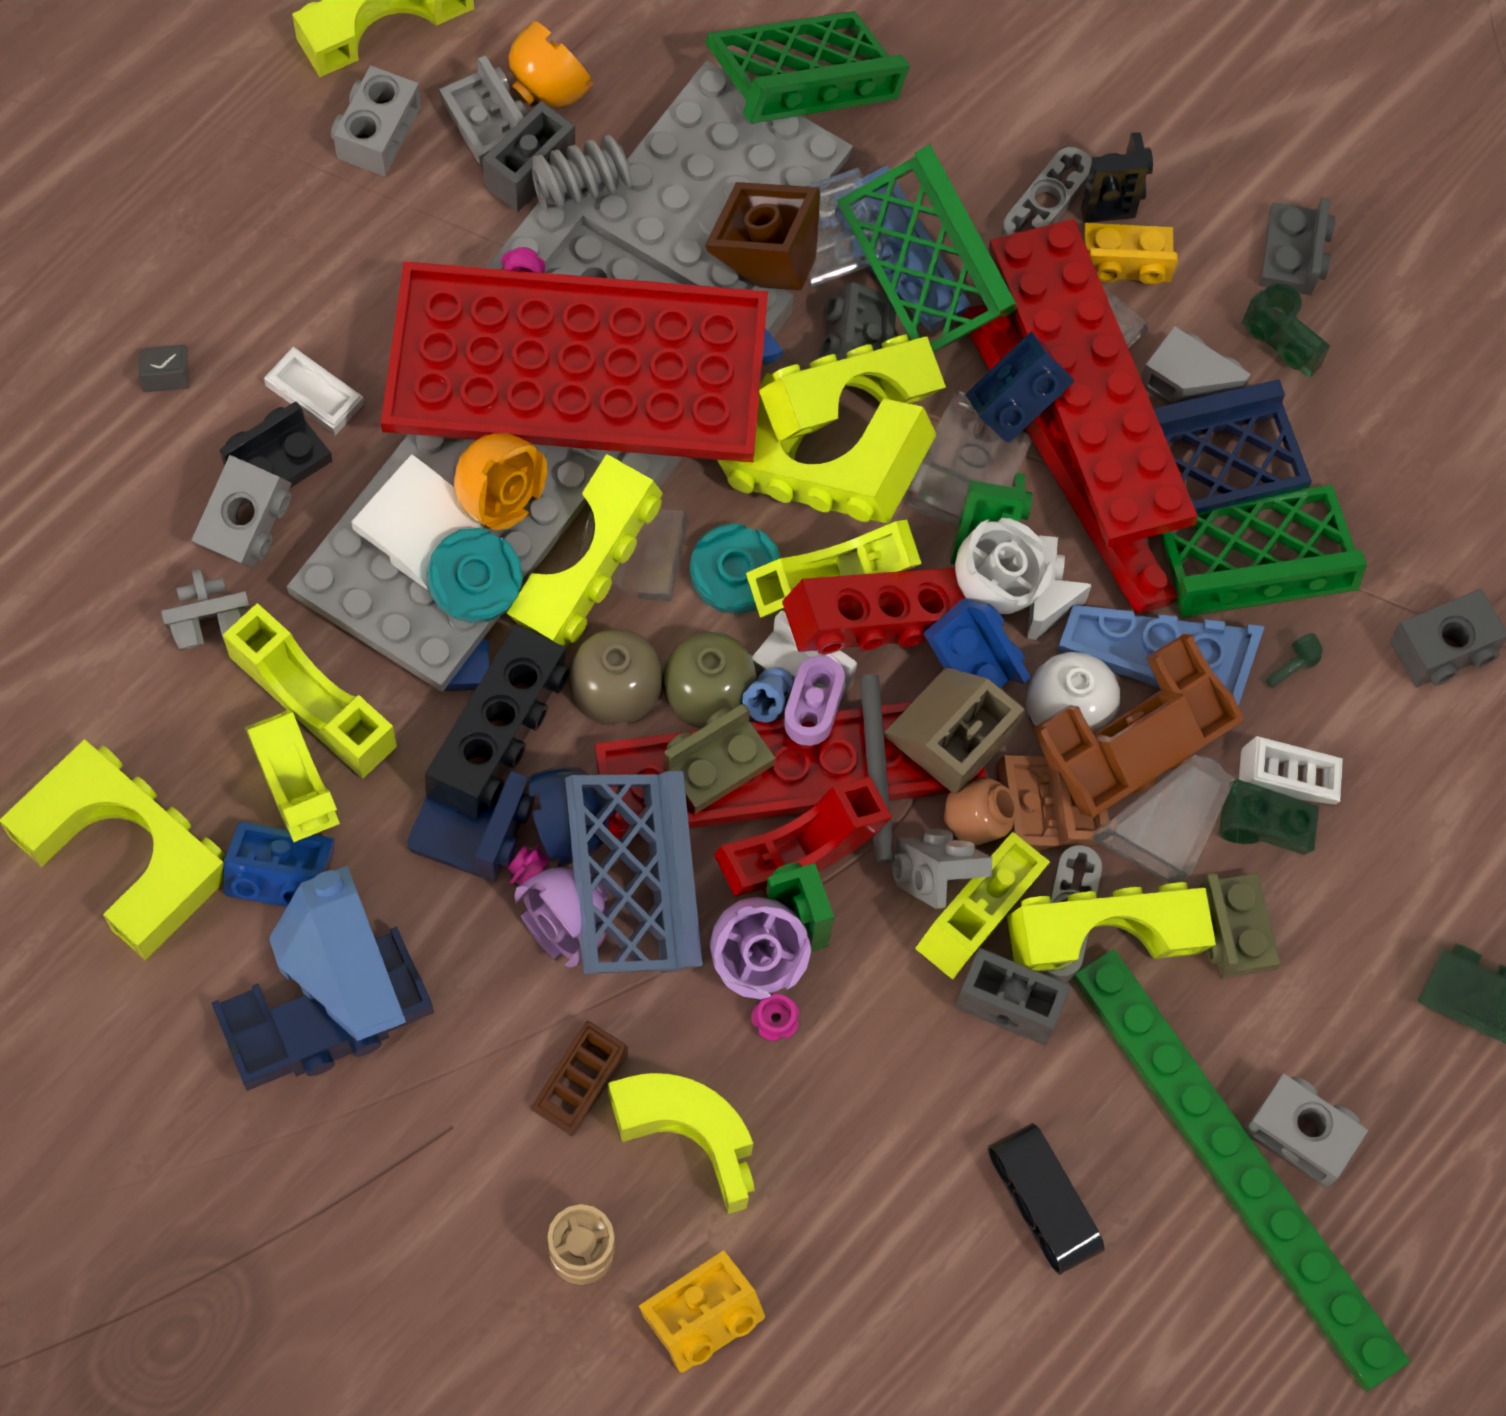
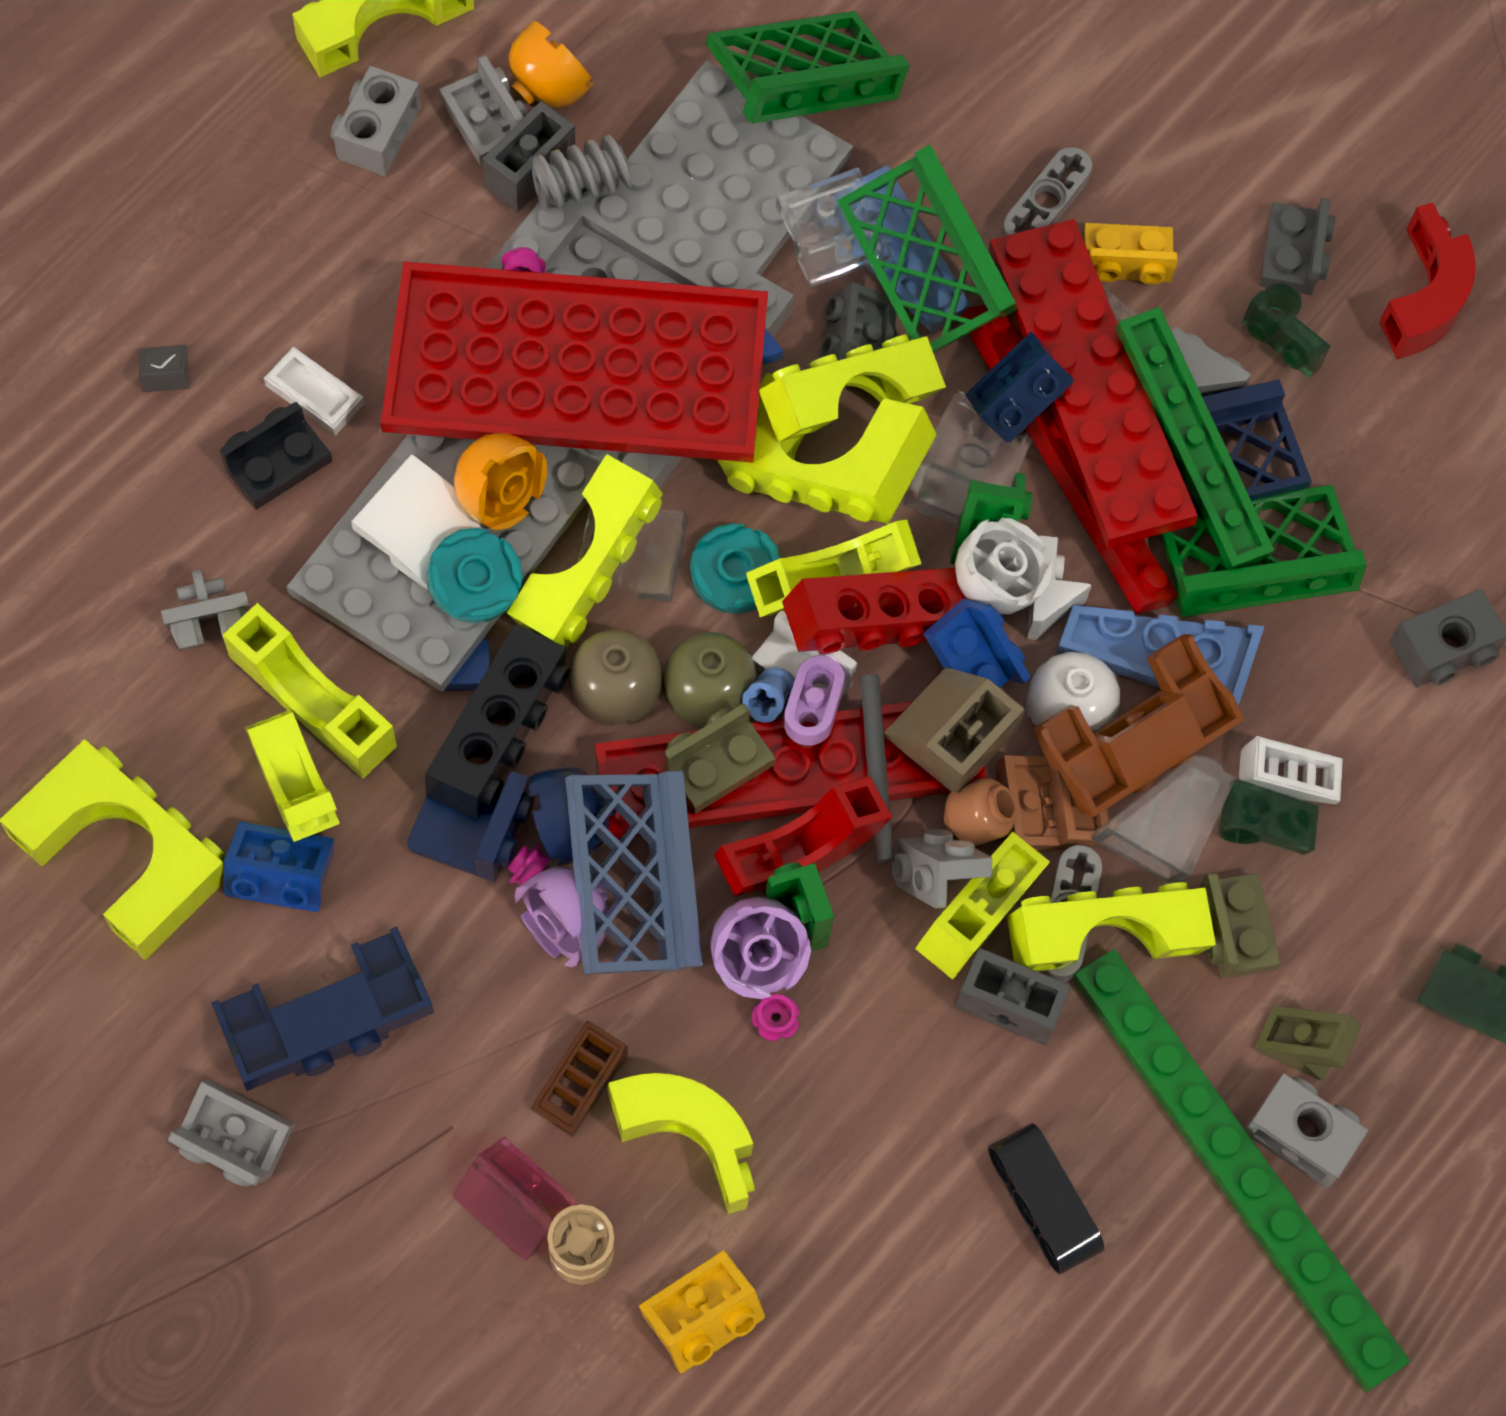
(219, 523): light grey brick -> none
(232, 1134): none -> light grey bracket
(334, 955): medium blue wedge -> none
(512, 1196): none -> clear pink panel
(768, 233): reddish brown slope -> none
(1117, 183): black bracket -> none
(1194, 439): none -> green plate
(1308, 655): clear green hand -> none
(1308, 1039): none -> olive slope
(1426, 316): none -> red arch

